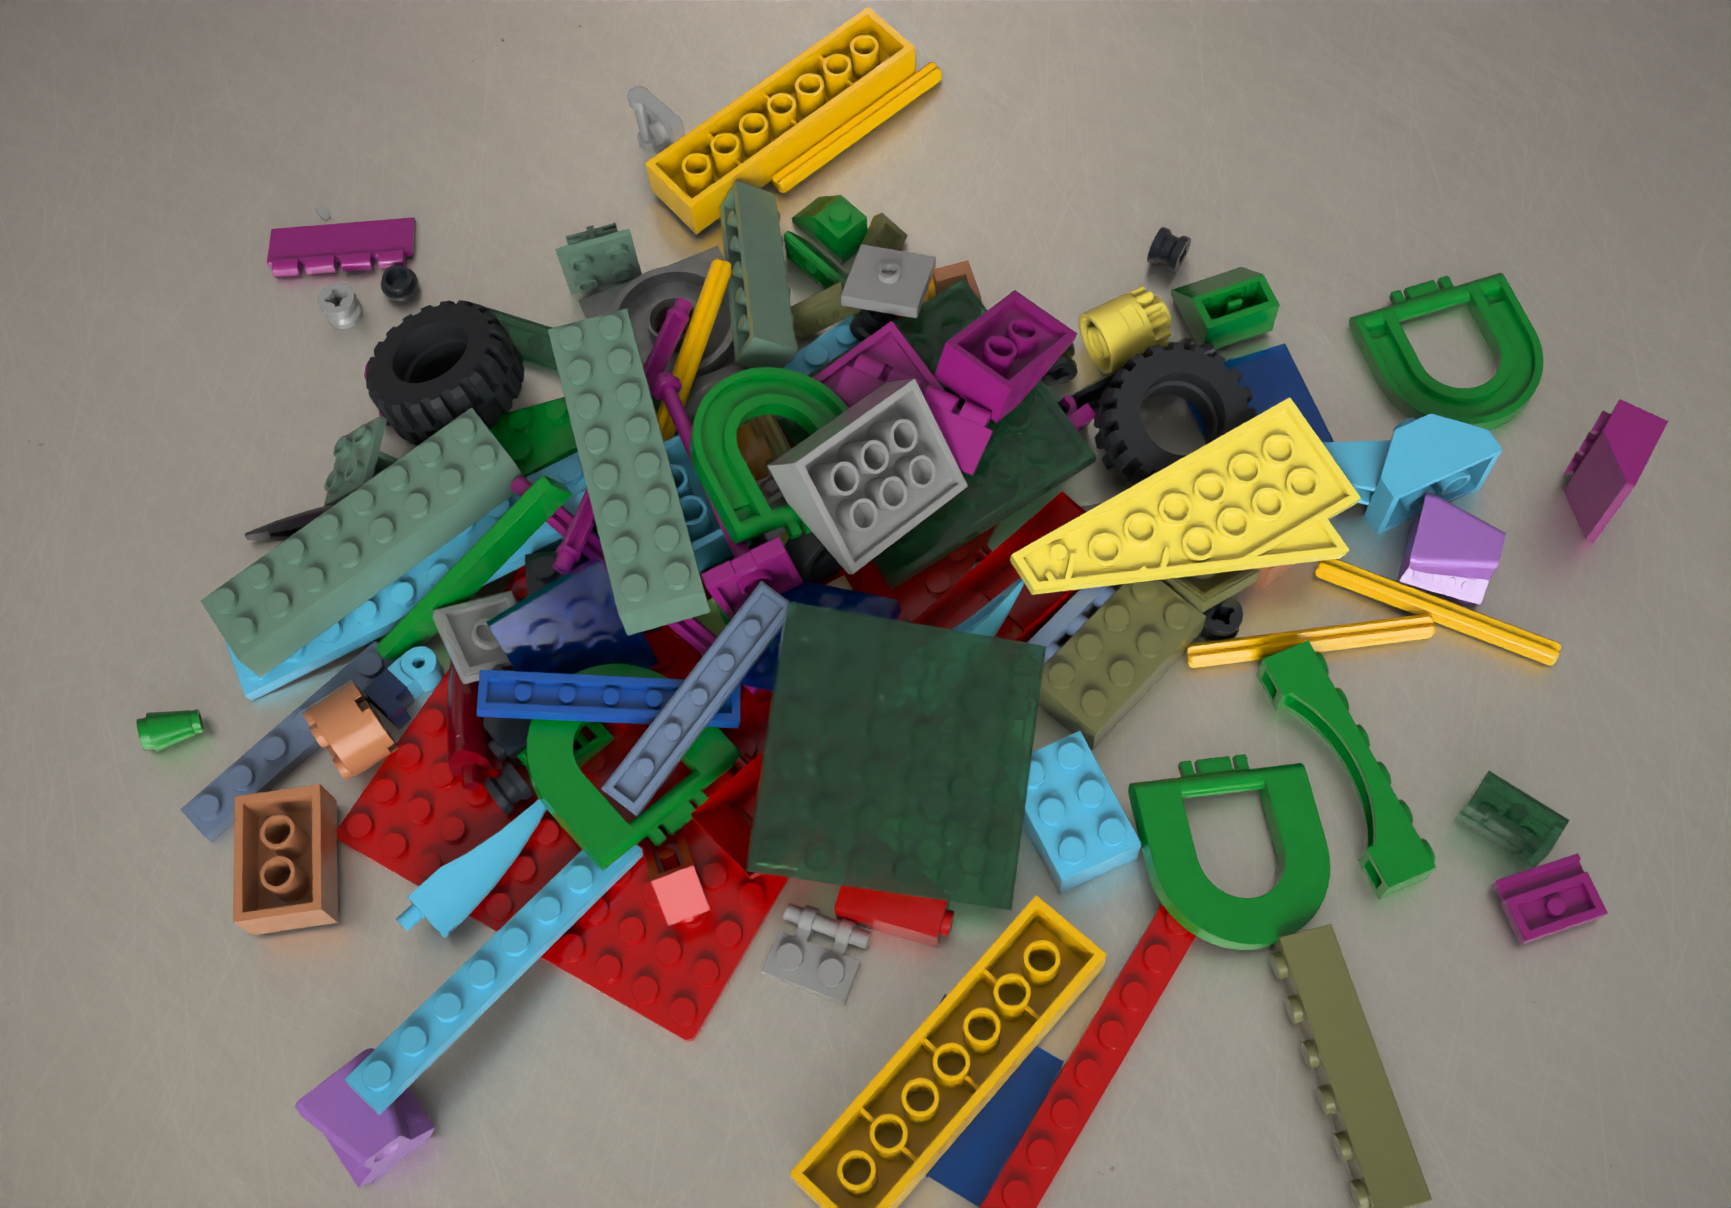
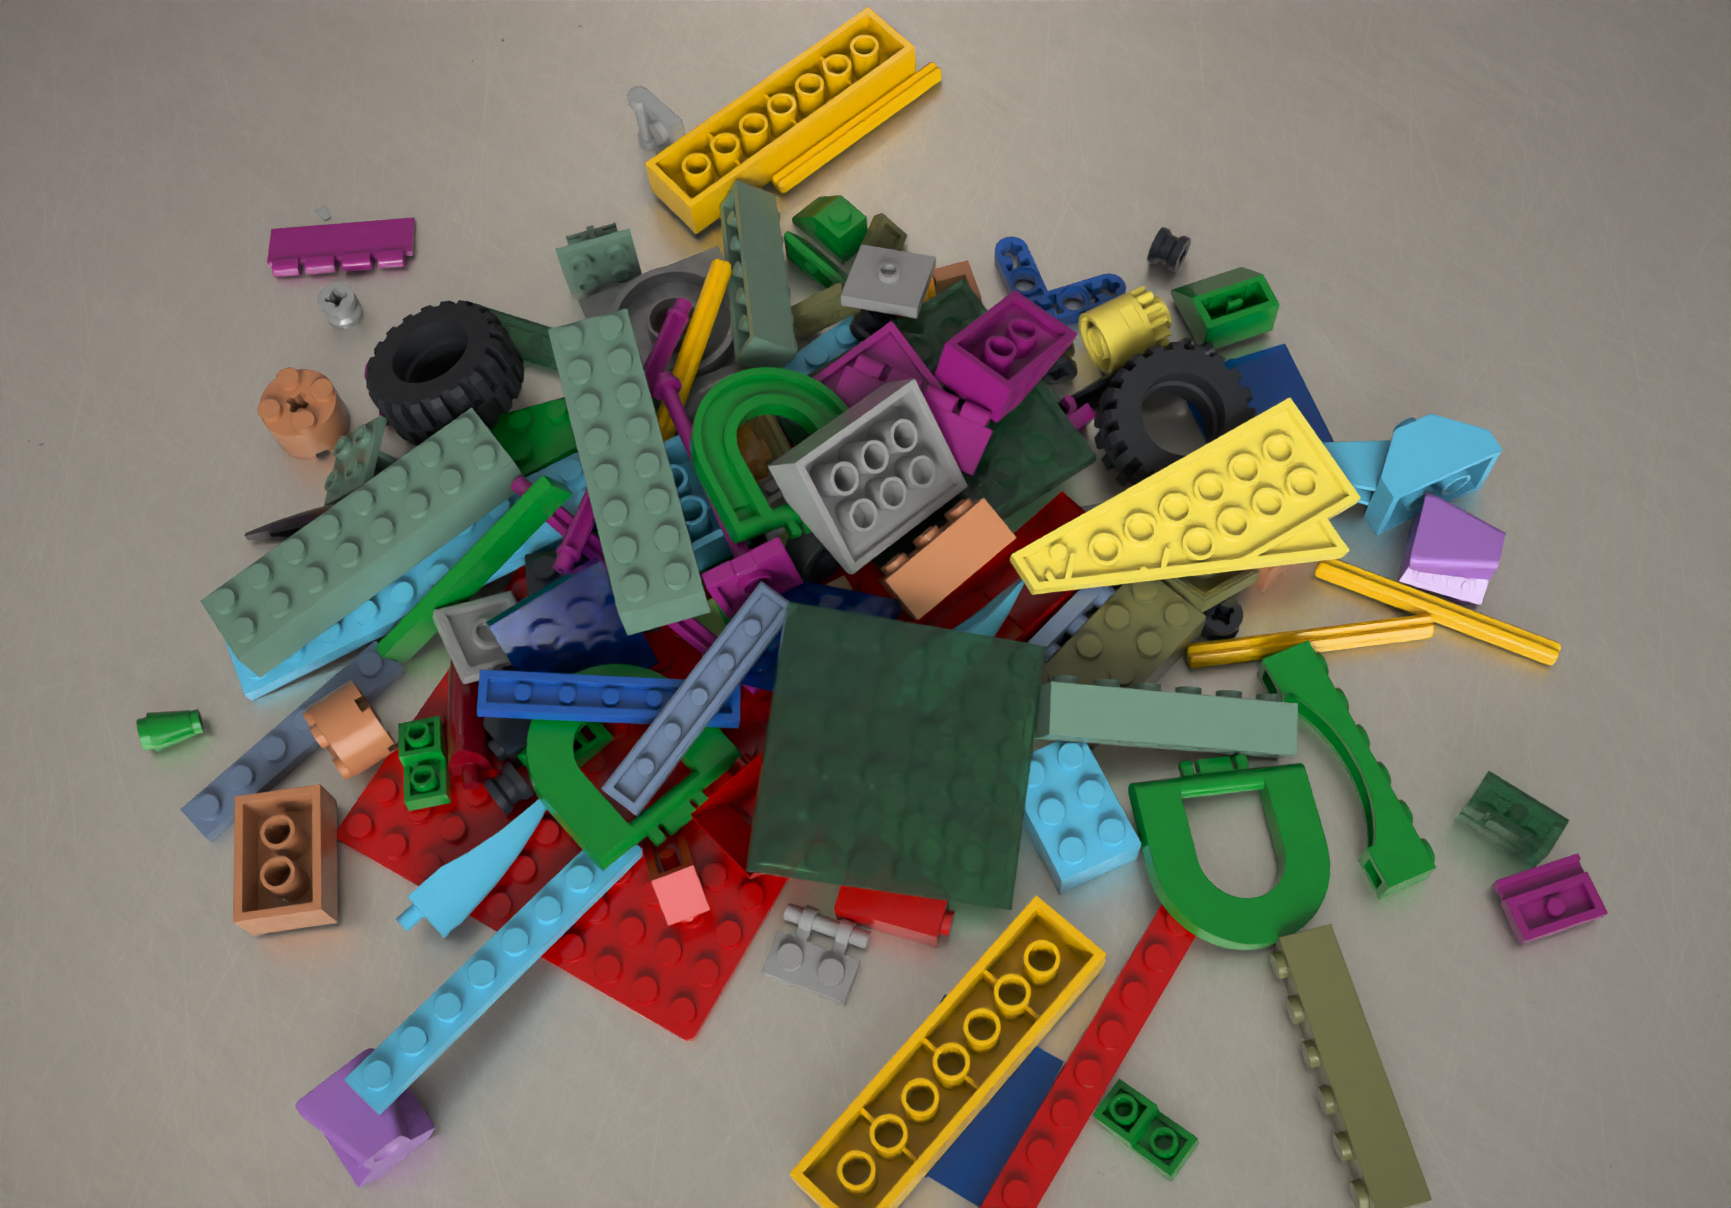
(303, 412): none -> nougat brick
(399, 283): black plate -> none
(404, 683): leg -> none
(424, 763): none -> green slope
(945, 556): none -> nougat brick
(1040, 295): none -> blue beam
(1145, 1129): none -> green slope
(1166, 719): none -> sand green brick
(1502, 324): green piece -> none
(1610, 464): magenta slope -> none

